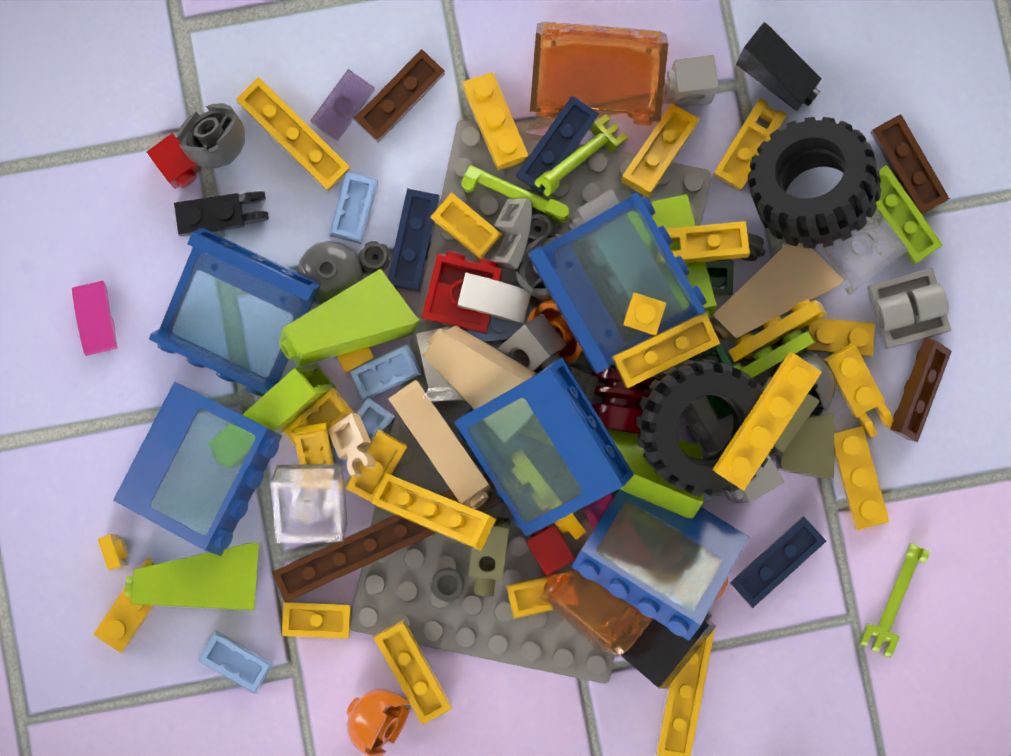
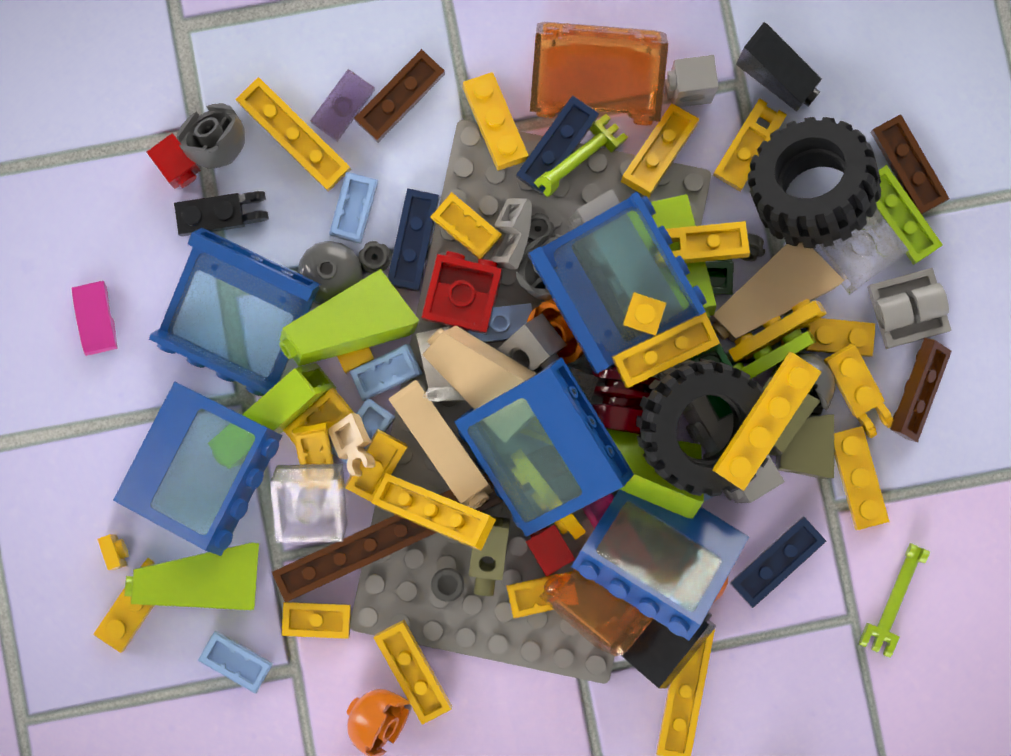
(494, 298): white slope -> none
(552, 208): lime hinge -> none

